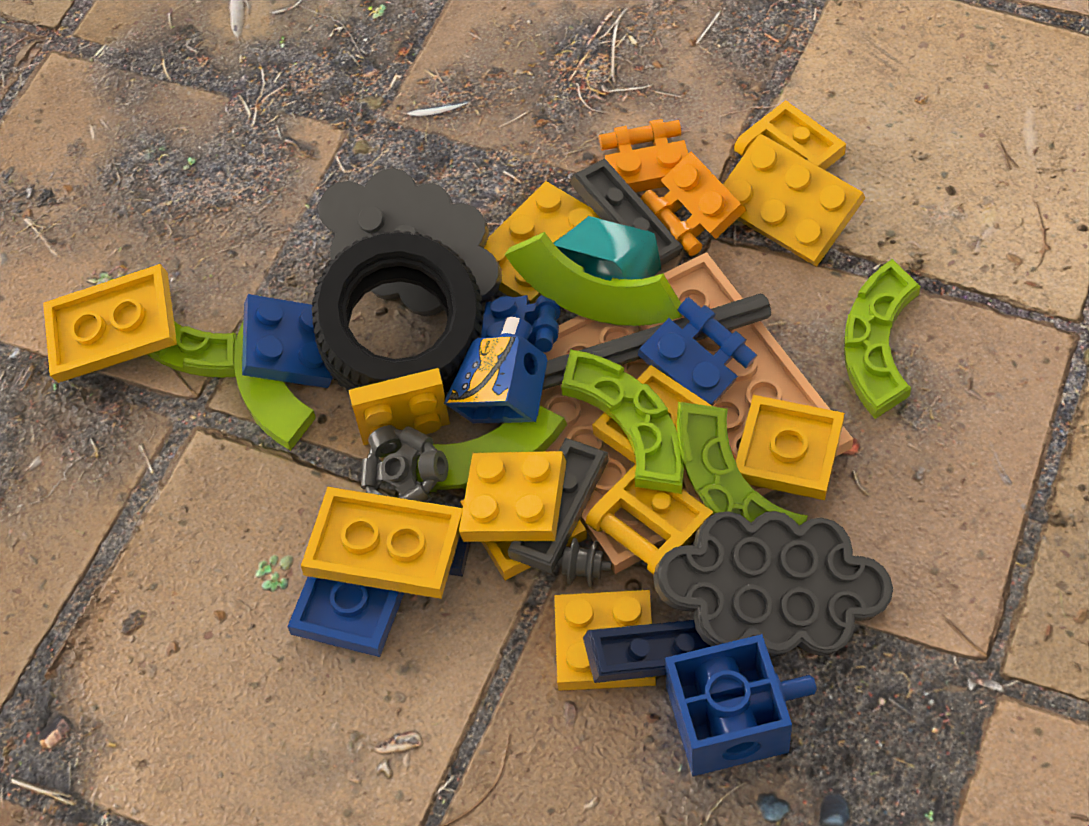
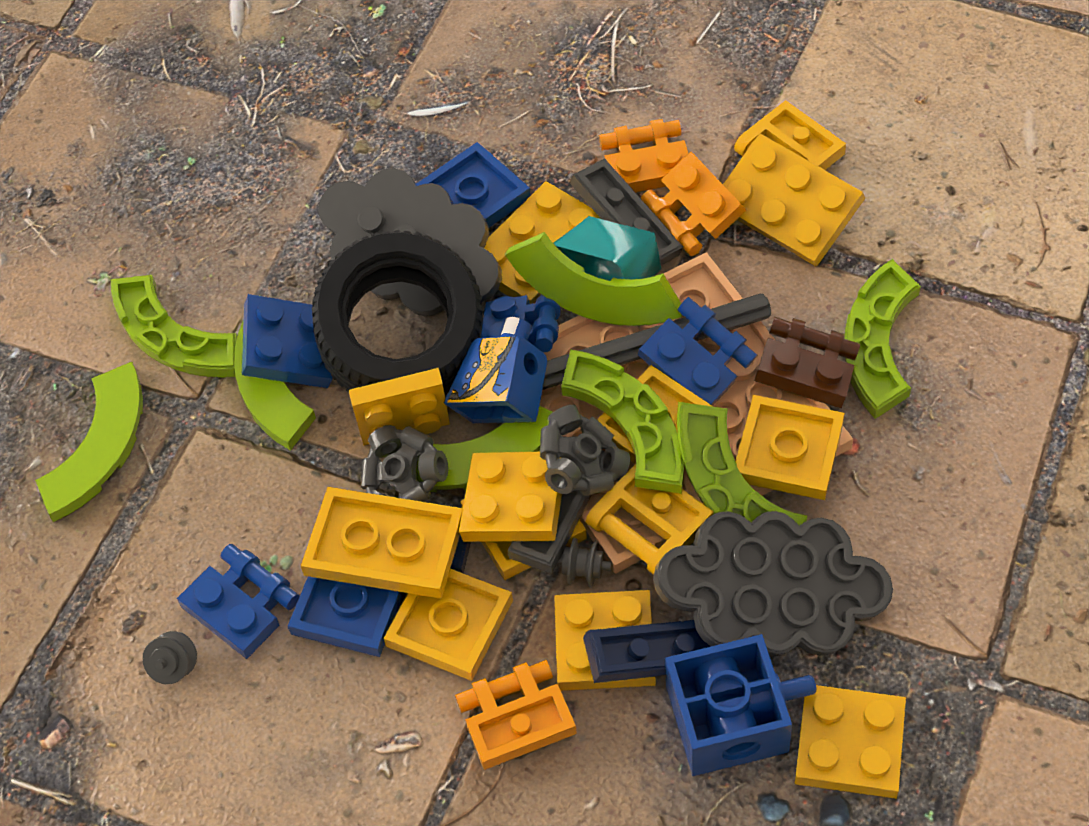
(104, 447): none -> lime tile
(109, 323): yellow plate -> none
(169, 657): none -> dark grey wheel
(231, 612): none -> blue plate
(451, 630): none -> yellow plate
(481, 181): none -> blue plate
(518, 725): none -> light orange plate
(579, 460): none -> dark grey piece
(804, 371): none -> reddish brown plate
(851, 741): none -> yellow plate

